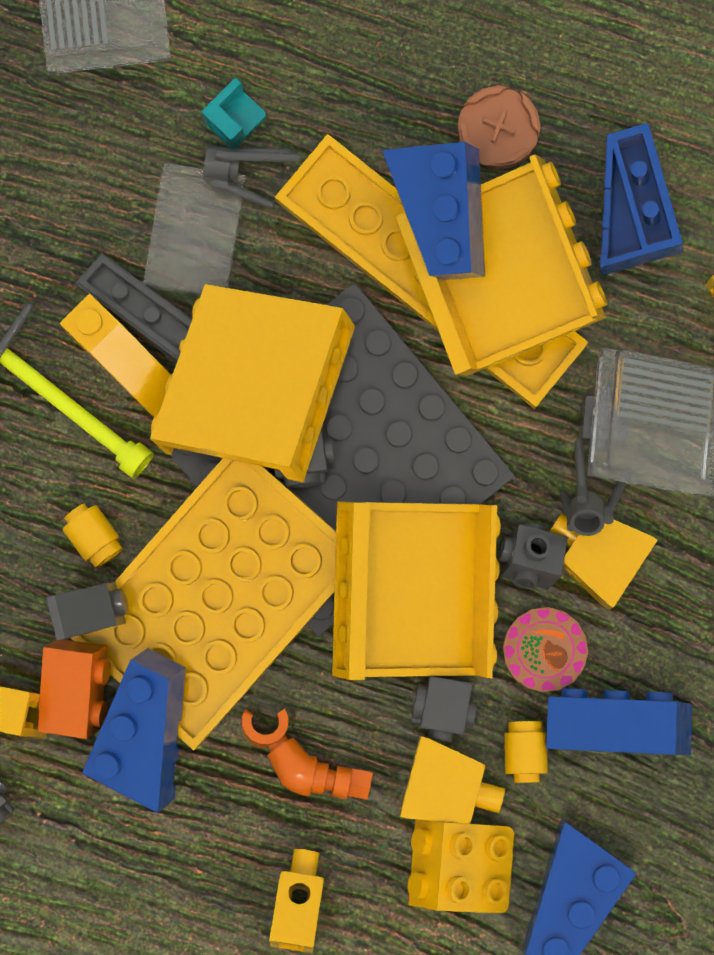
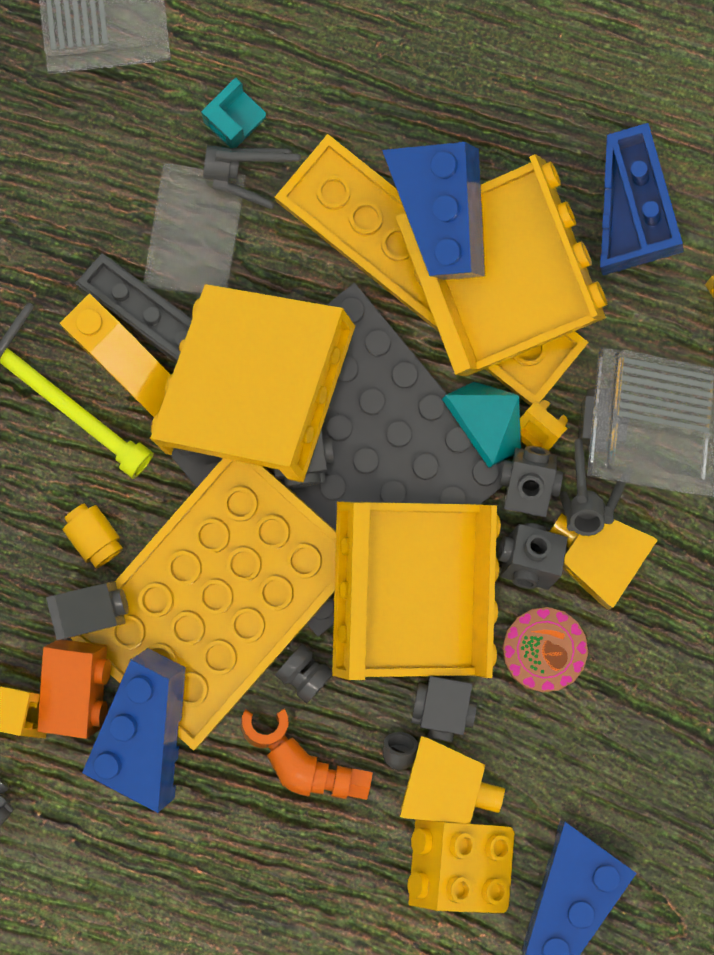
(294, 923): yellow torso -> none
(315, 674): none -> dark grey wheel
(399, 750): none -> dark grey hinge
(488, 419): none -> teal slope
(500, 125): nougat tile -> none
(526, 751): yellow brick -> none
(530, 480): none -> dark grey brick
(540, 427): none -> yellow tile
(619, 723): blue wedge -> none

